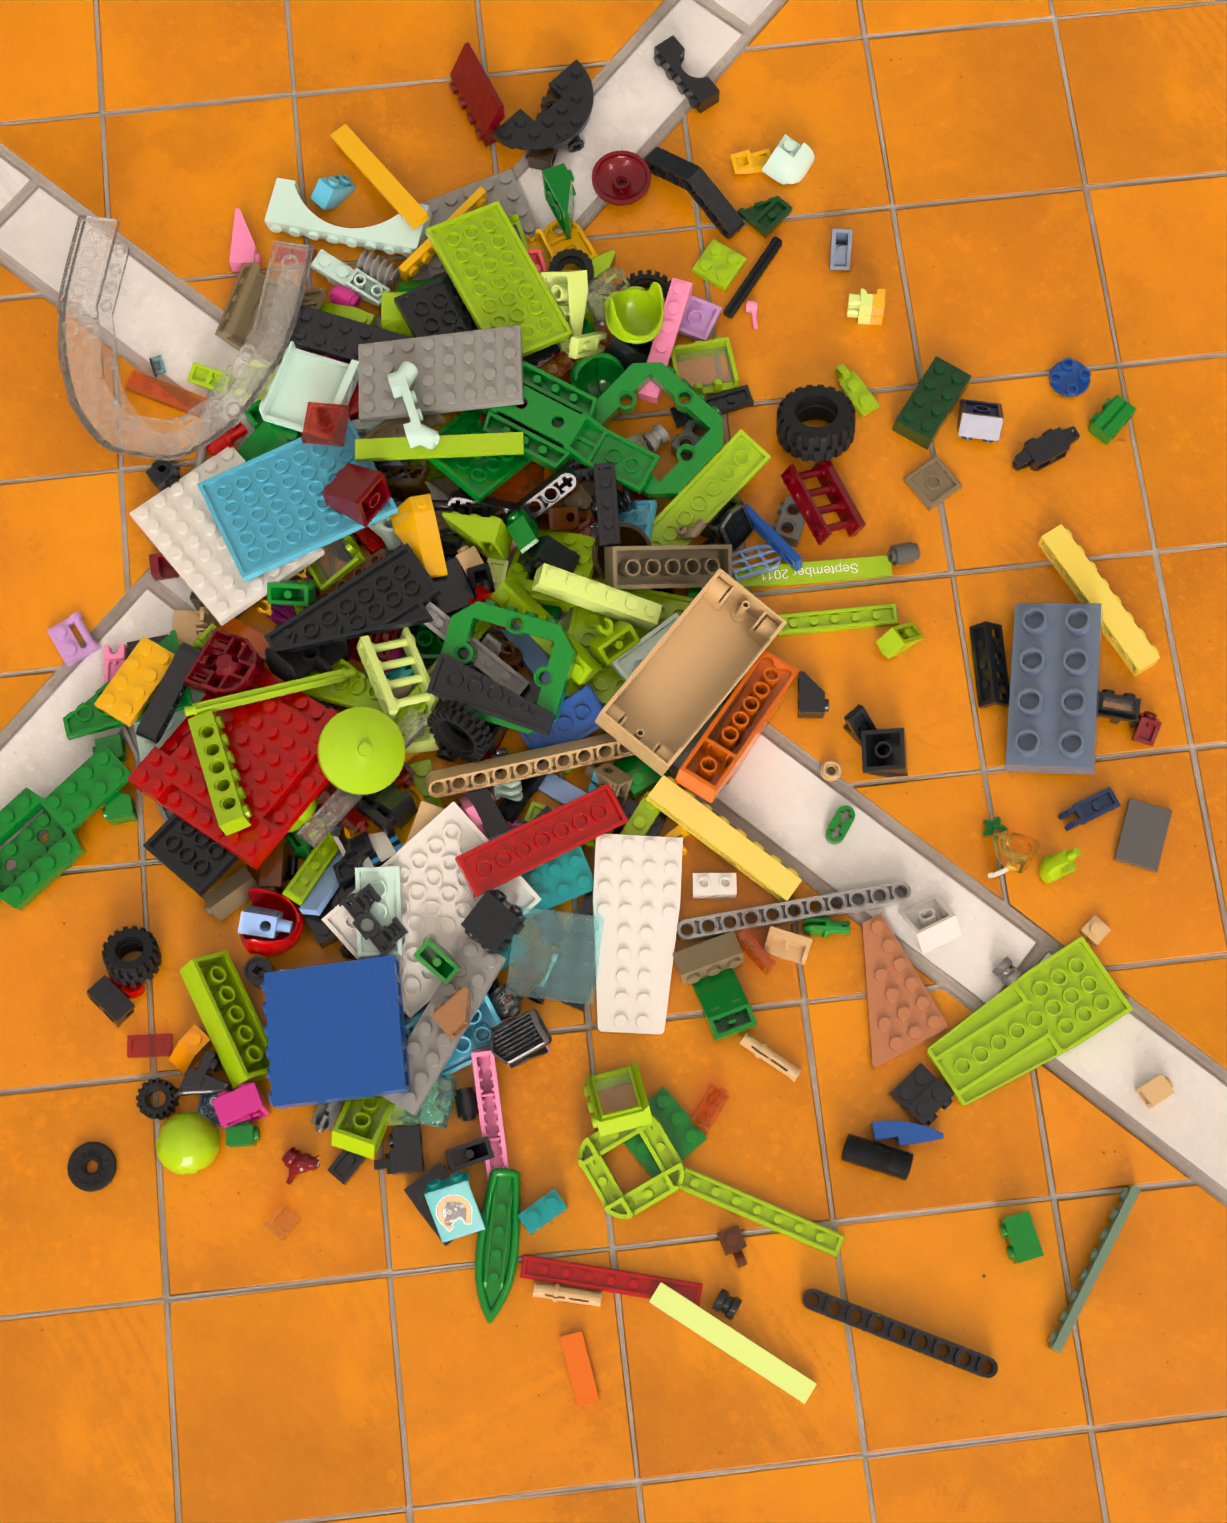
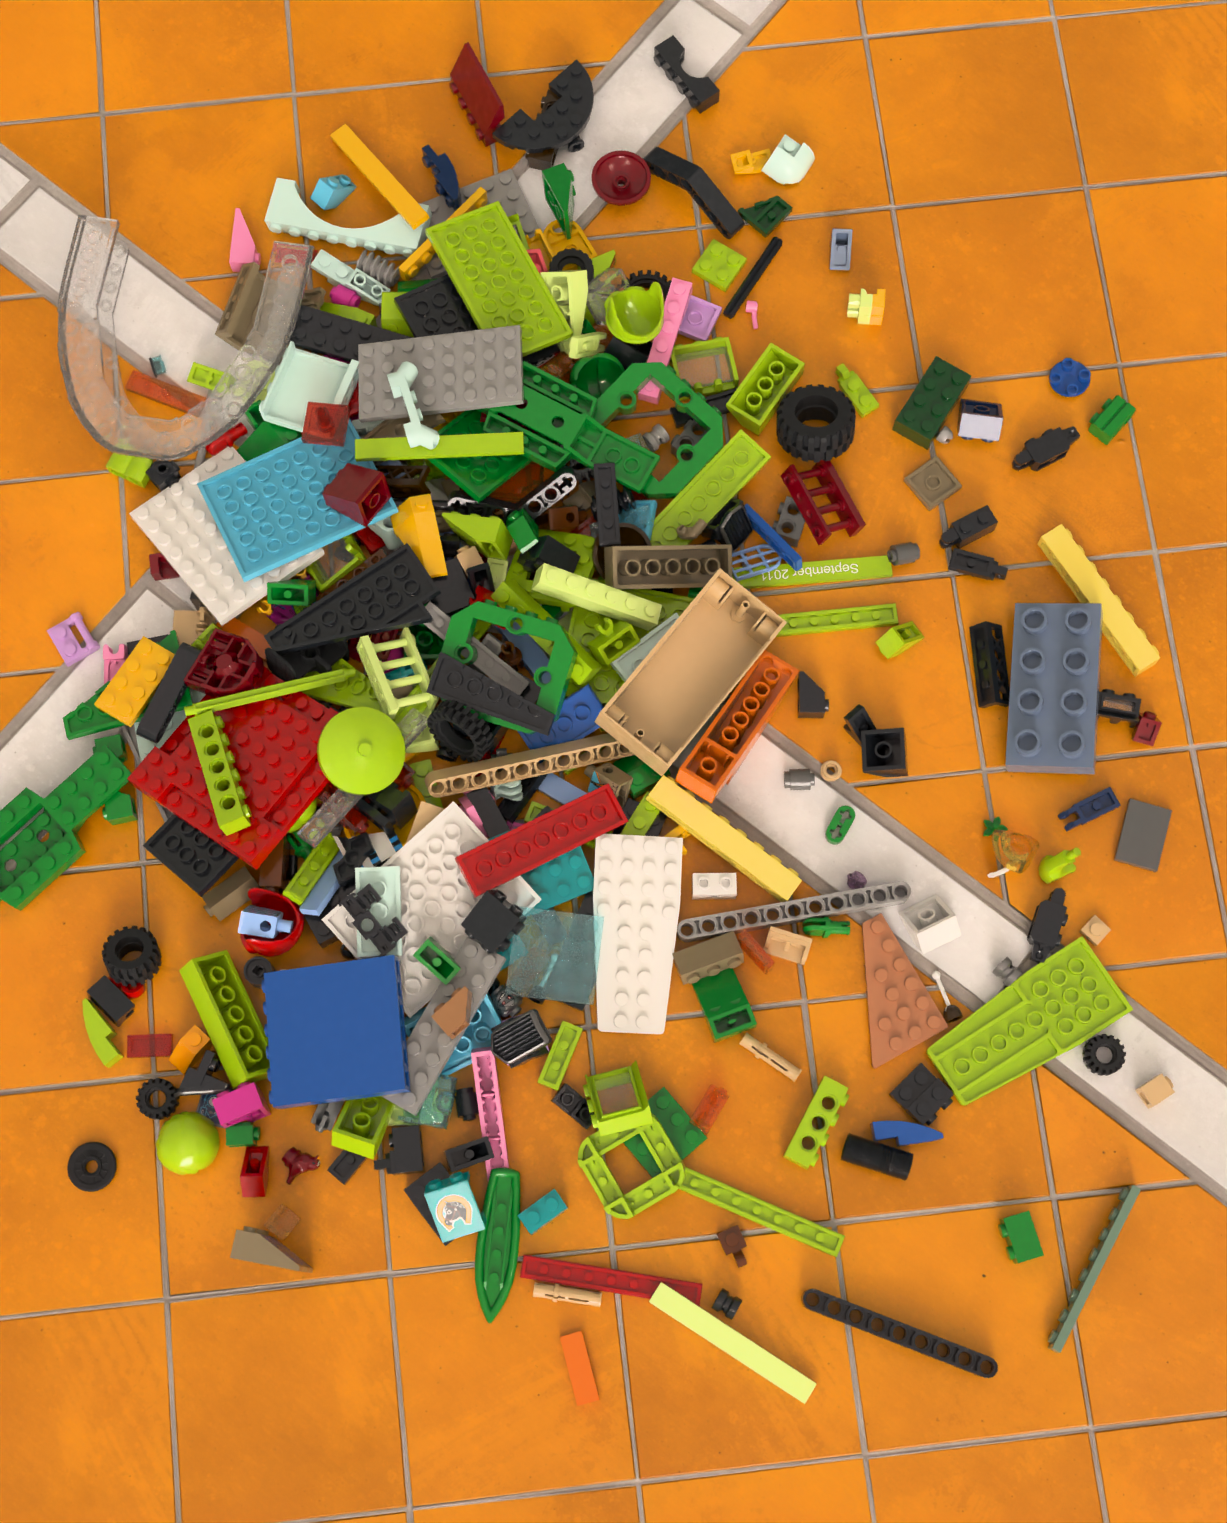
(100, 1034): none -> lime slope
(130, 468): none -> lime brick
(255, 1171): none -> red slope
(258, 1247): none -> dark tan slope
(444, 175): none -> dark blue slope
(560, 1055): none -> lime plate
(573, 1105): none -> black slope
(764, 388): none -> lime slope
(799, 779): none -> dark grey brick
(827, 1089): none -> lime brick
(856, 880): none -> plate
(944, 435): none -> light grey hinge
(951, 1012): none -> hinge
(969, 528): none -> black hinge
(976, 565): none -> black hinge
(1046, 925): none -> black hinge
(1117, 1054): none -> black tyre

